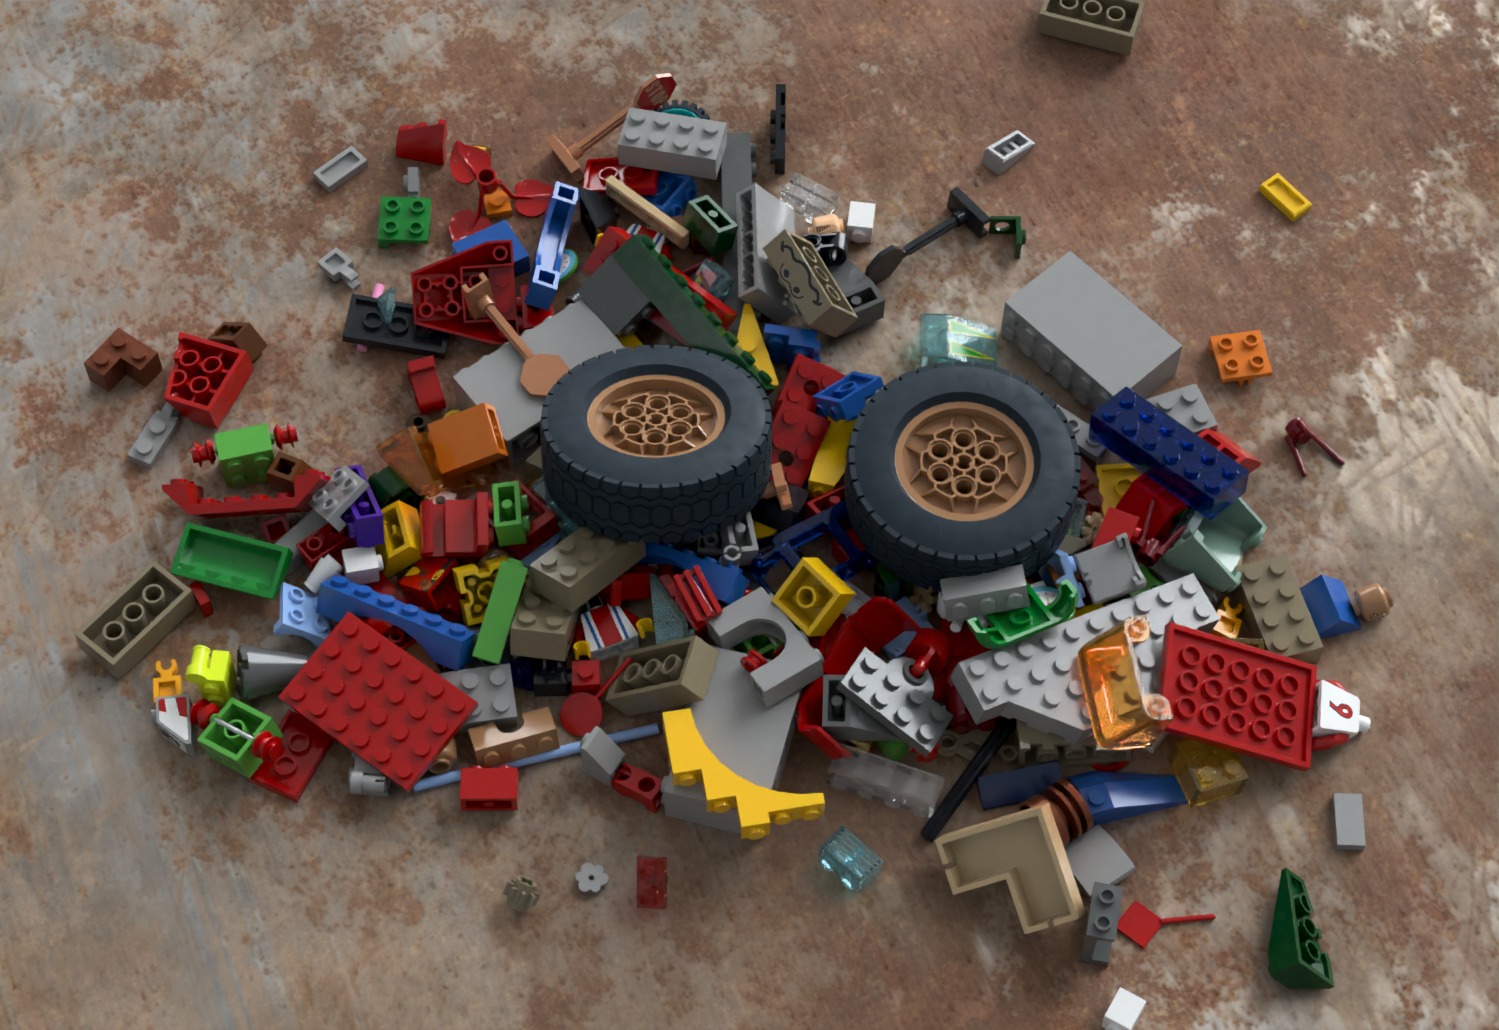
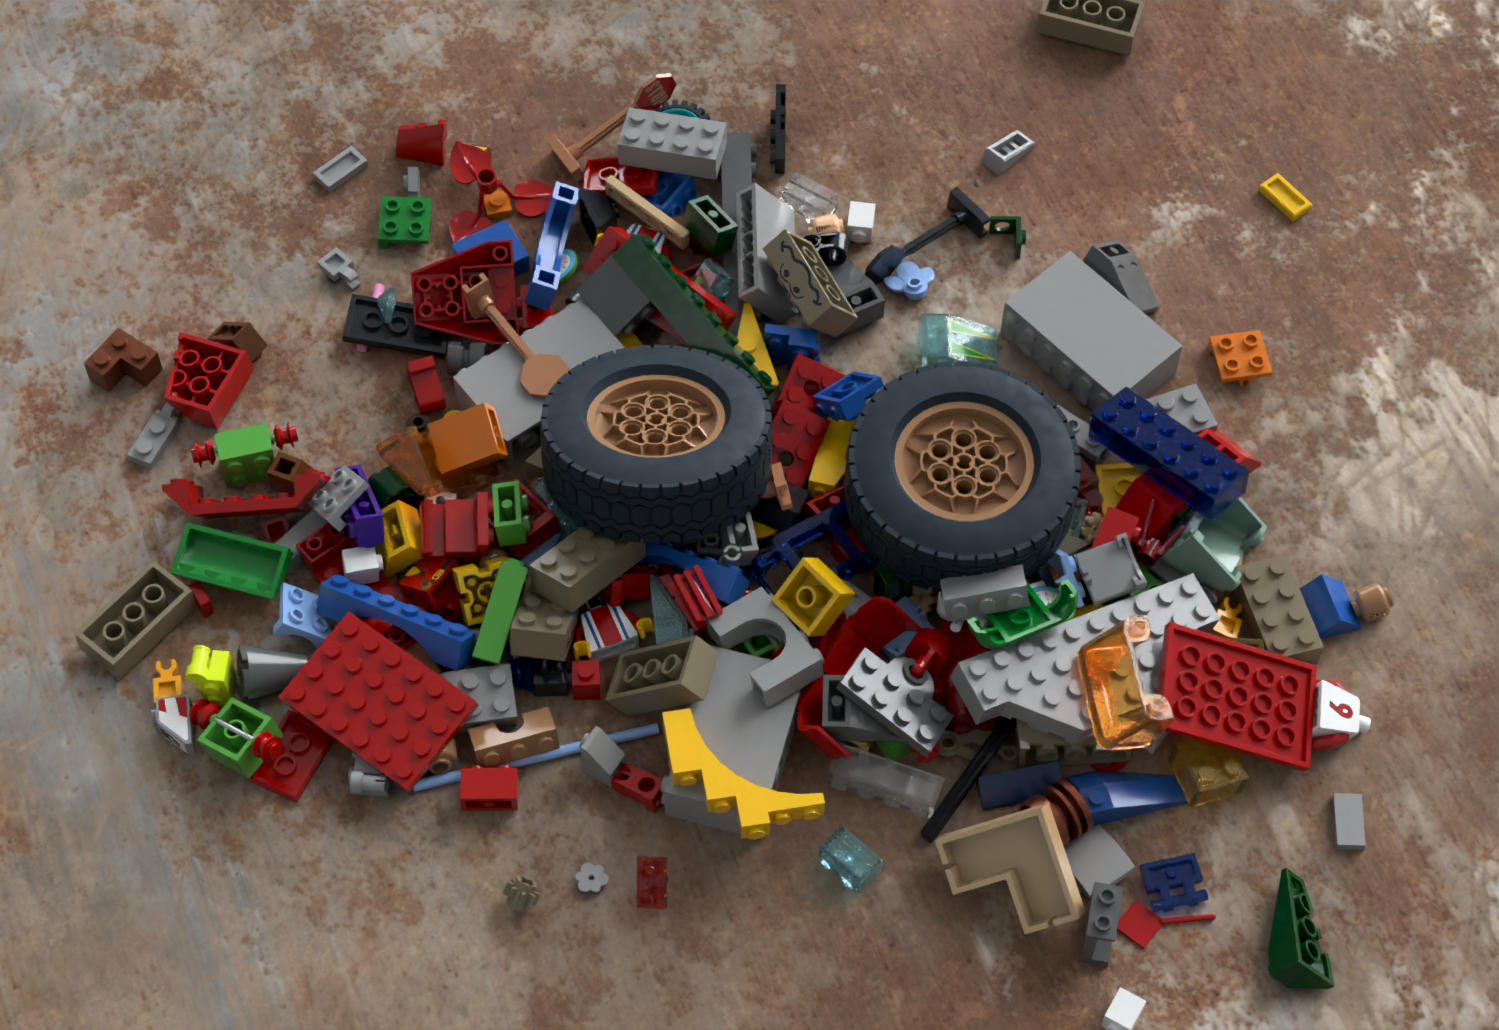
(322, 571): white cone -> none
(463, 356): none -> dark grey wheel
(583, 710): red piece -> none
(753, 661): red bush -> none
(910, 280): none -> light blue plate
(1123, 272): none -> dark grey slope
(1172, 874): none -> clear blue plate
(1301, 433): dark red plant -> none

